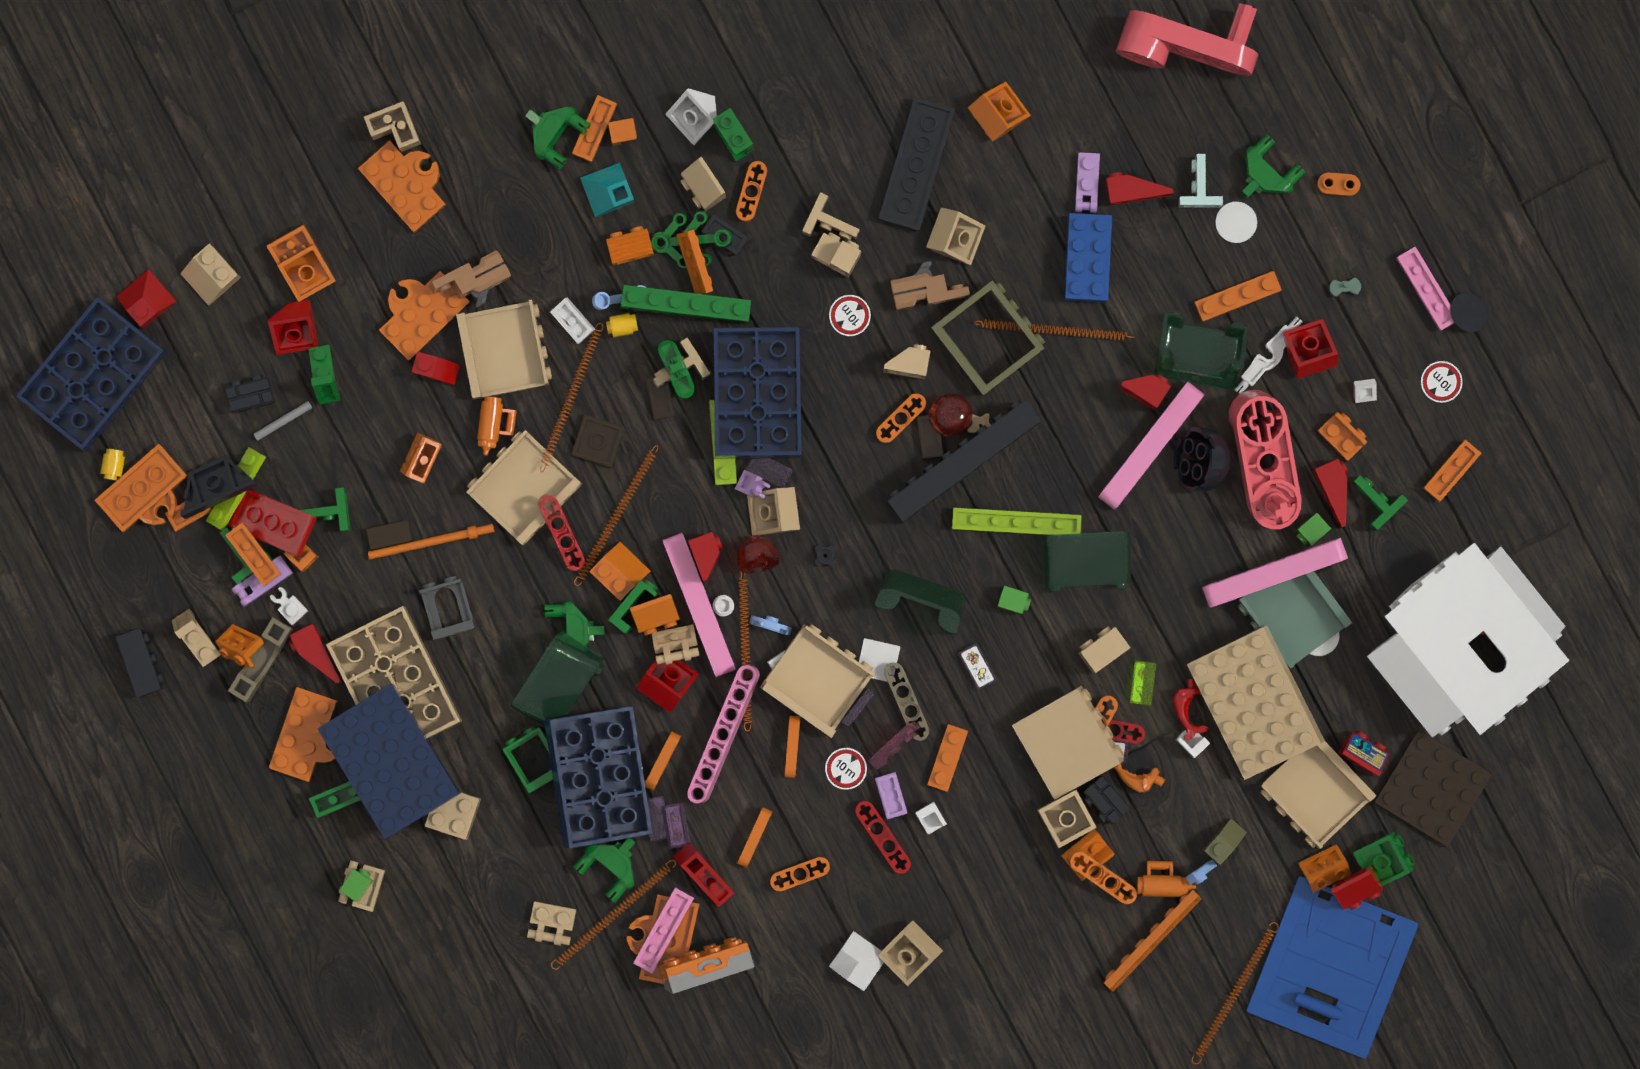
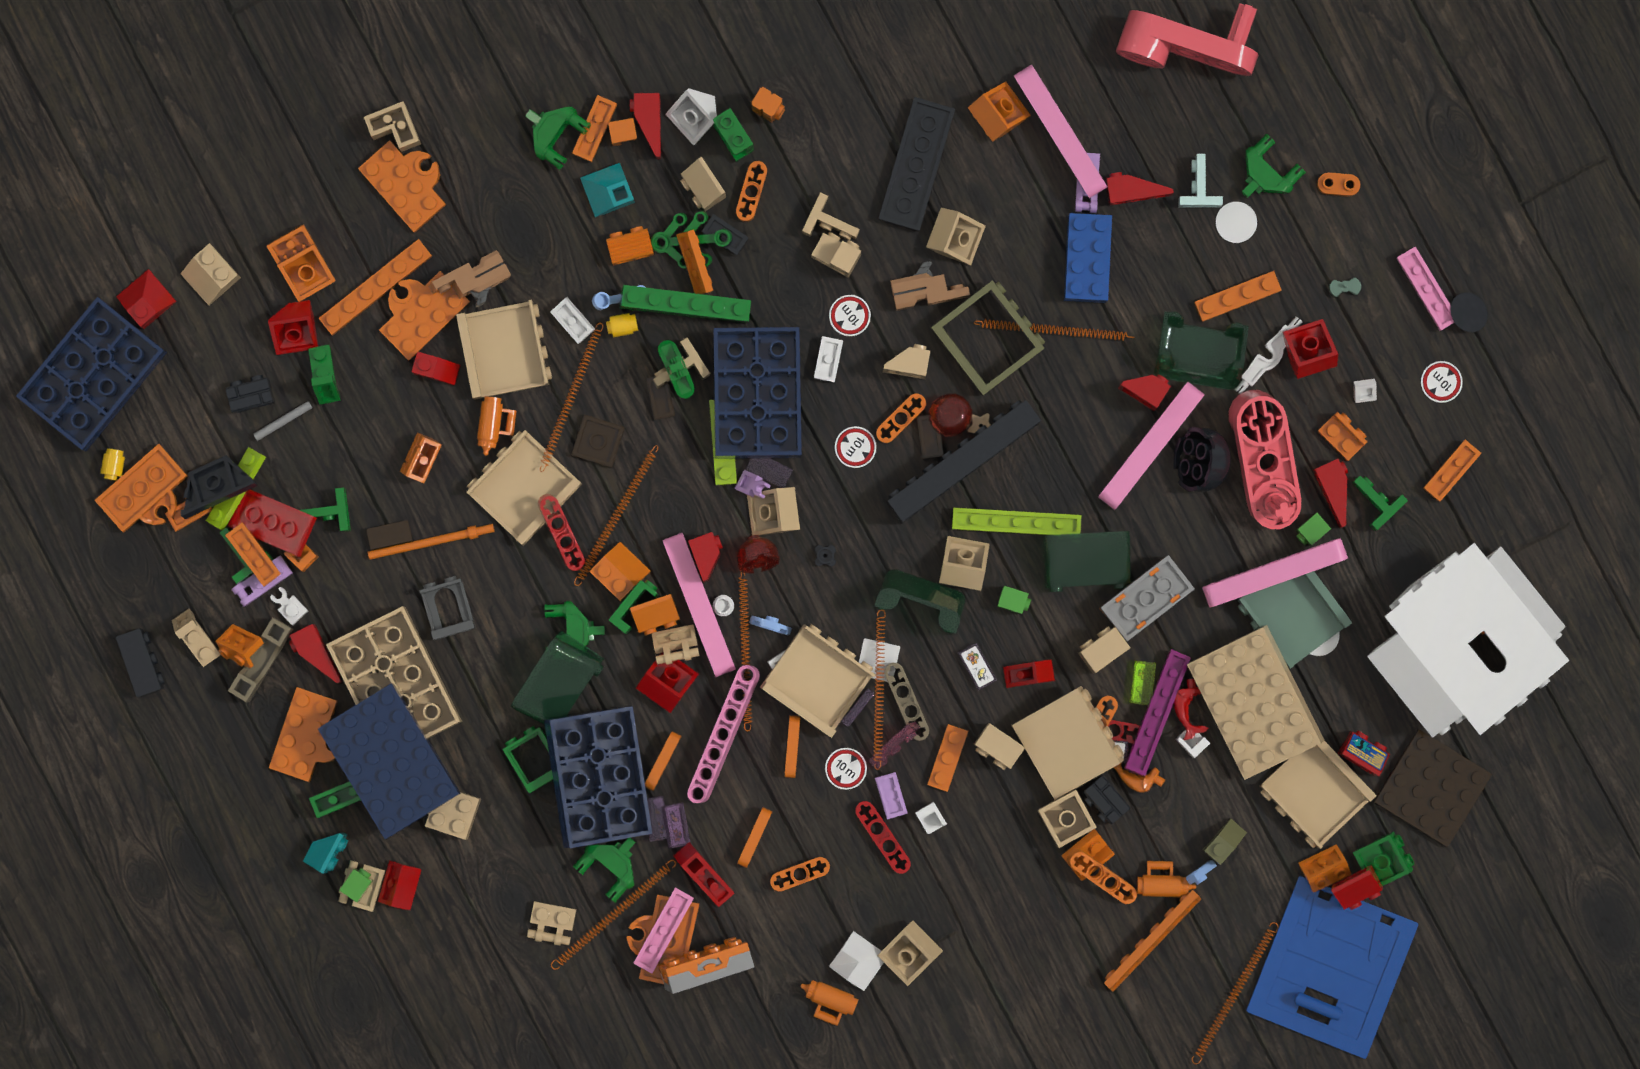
(324, 851): none -> teal slope
(375, 287): none -> orange plate
(399, 885): none -> red panel
(647, 114): none -> red slope
(768, 105): none -> orange brick
(828, 359): none -> white plate
(831, 998): none -> orange piece
(855, 447): none -> sticker
(878, 692): none -> orange piece
(964, 563): none -> tan slope
(998, 746): none -> tan brick
(1028, 673): none -> red slope
(1060, 131): none -> bright pink beam
(1147, 598): none -> light grey piece
(1157, 713): none -> magenta plate

